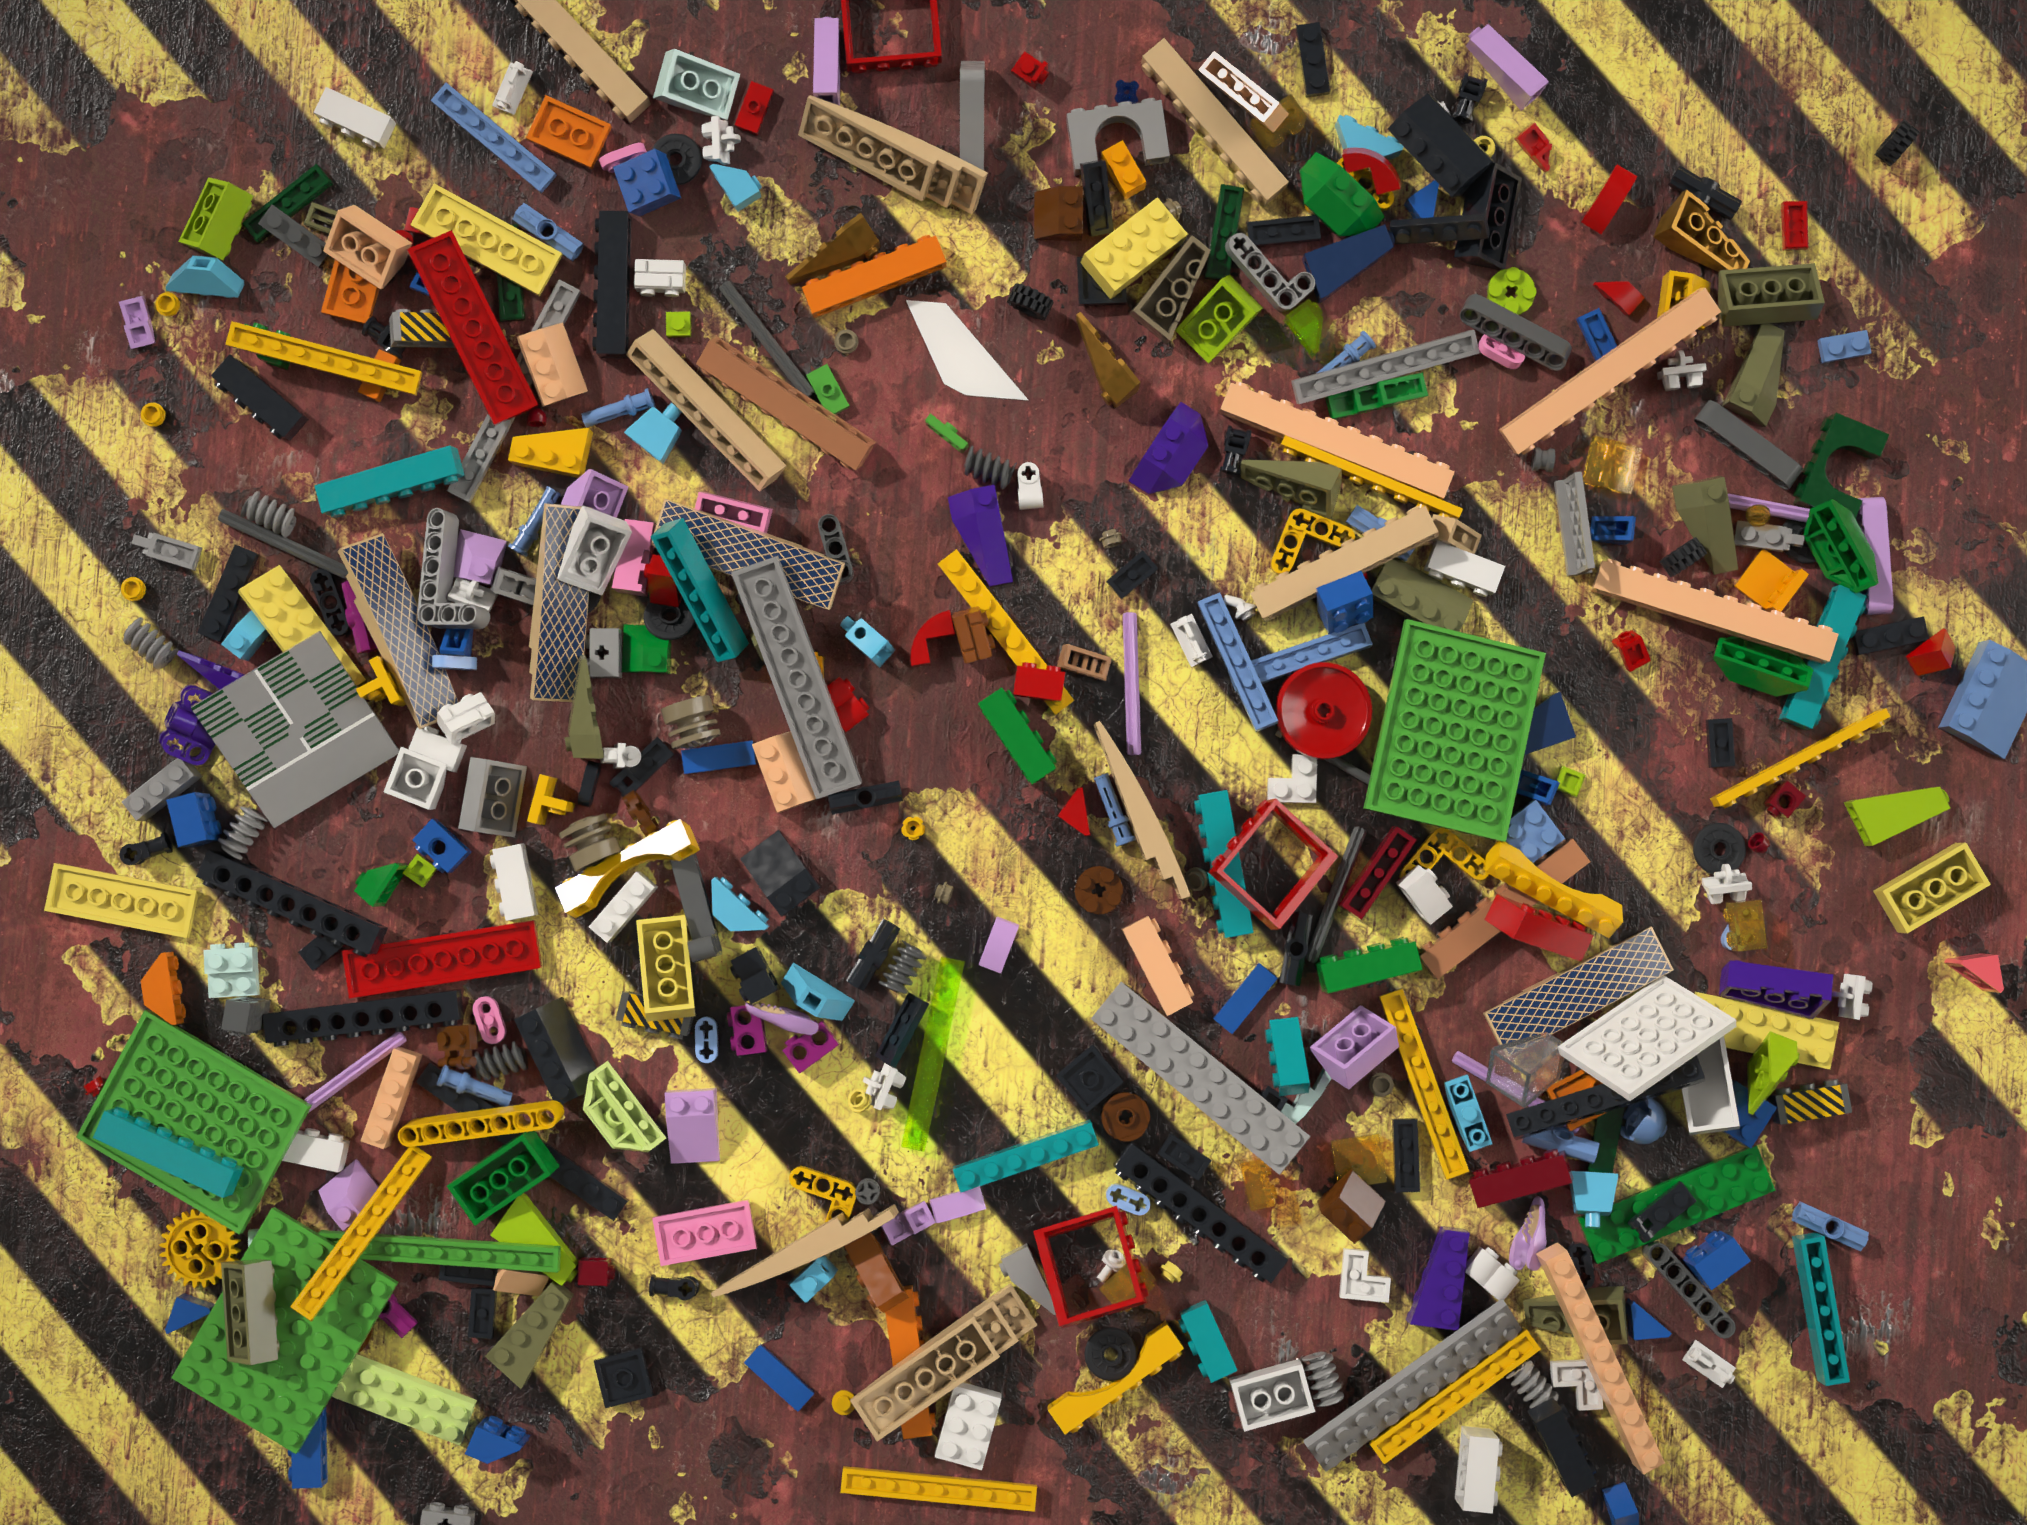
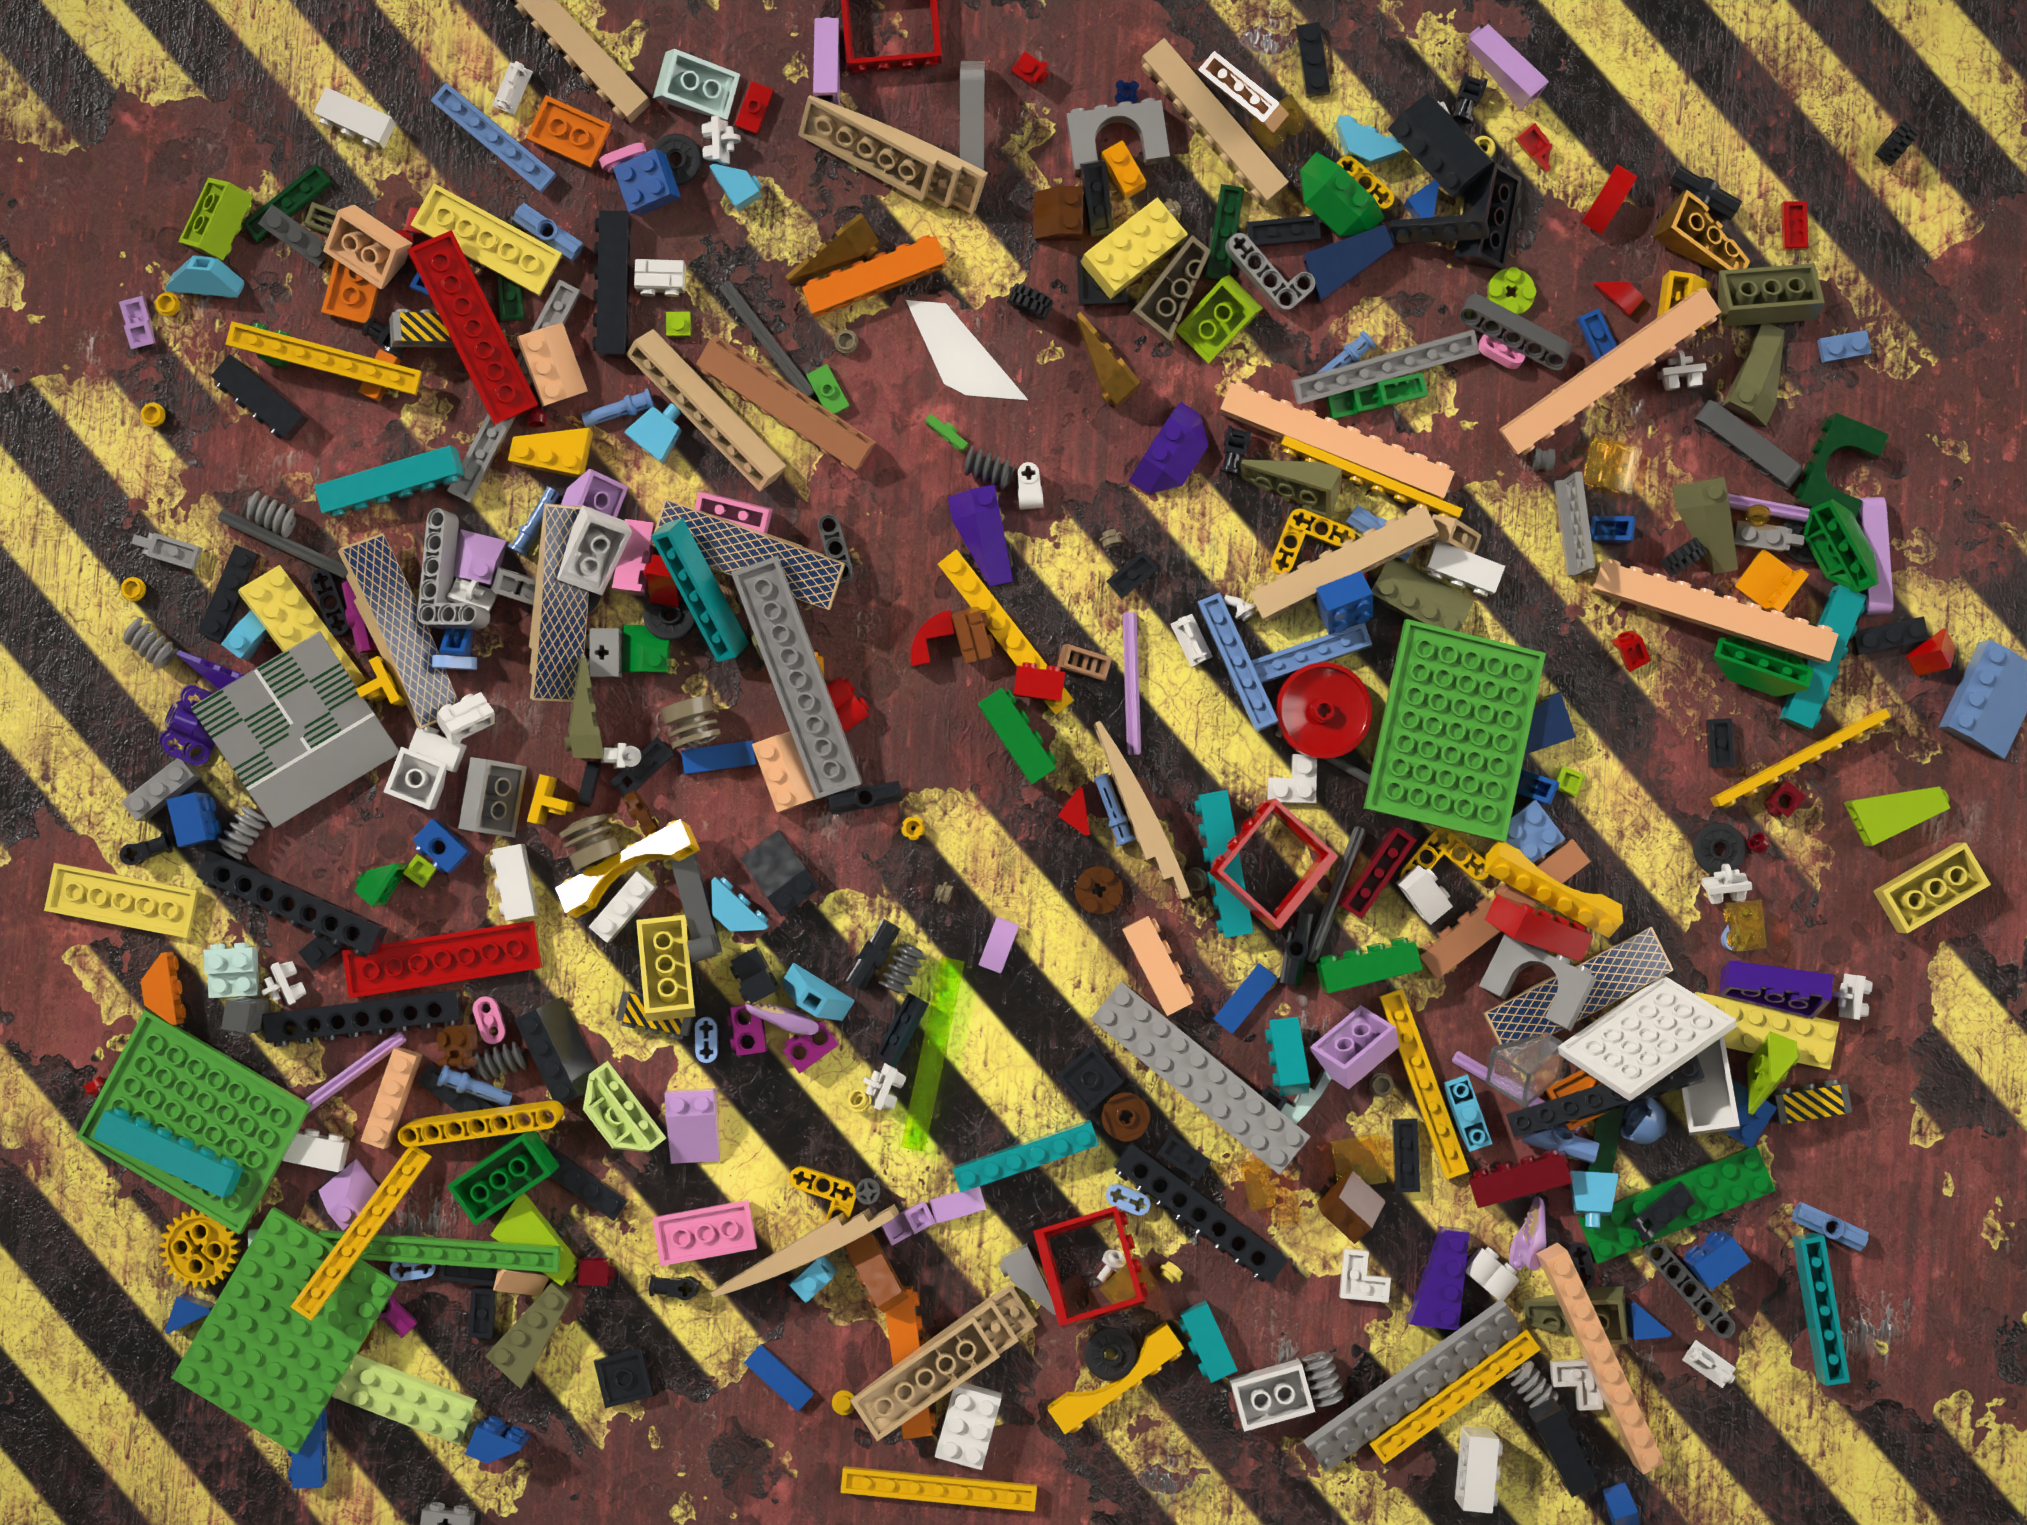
(250, 1311): olive slope -> none
(280, 973): none -> white hips
(411, 1274): none -> light blue beam
(872, 644): medium azure torso -> none
(1306, 325): clear neon green slope -> none
(1383, 172): red brick -> none
(1573, 982): none -> light grey arch
(1979, 969): coral slope -> none

